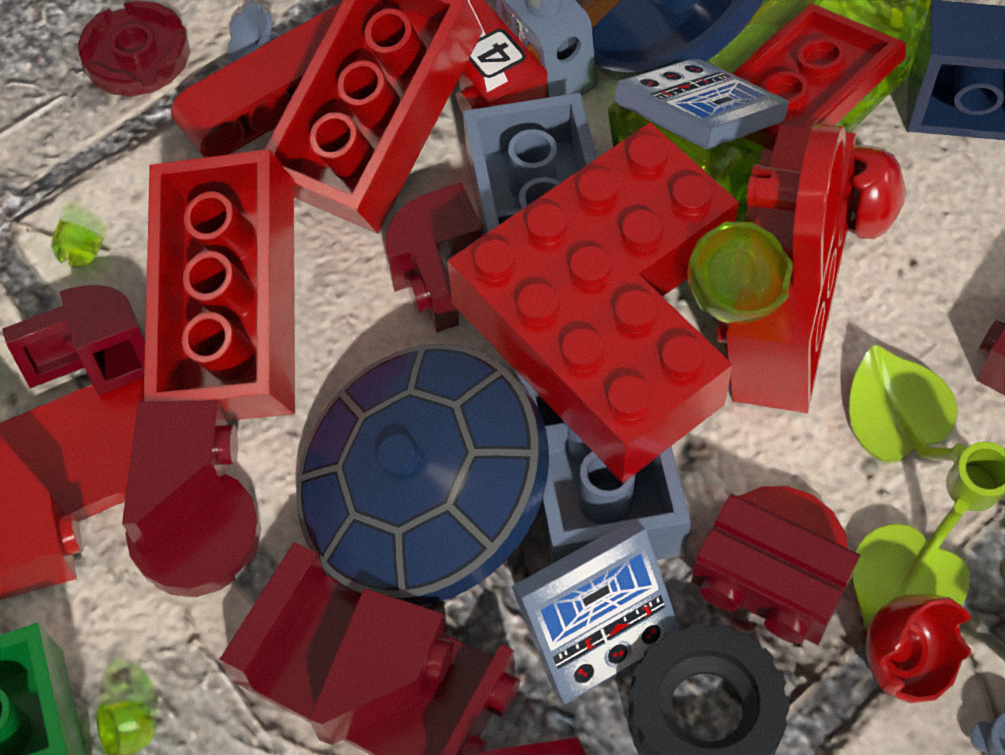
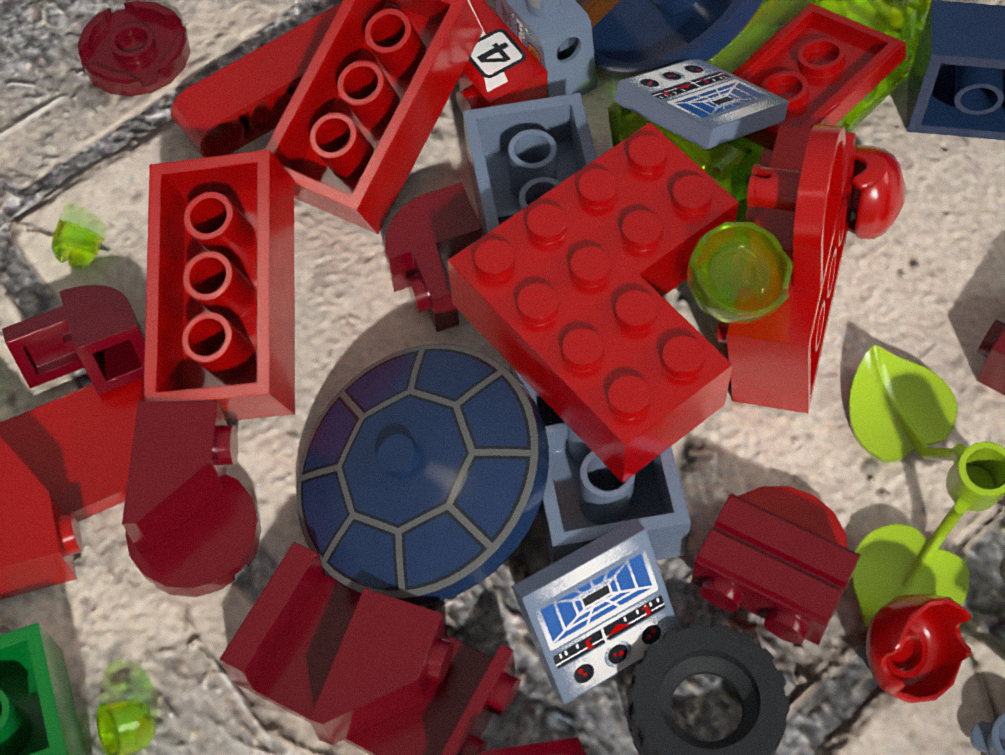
(250, 31): sand blue plant -> none

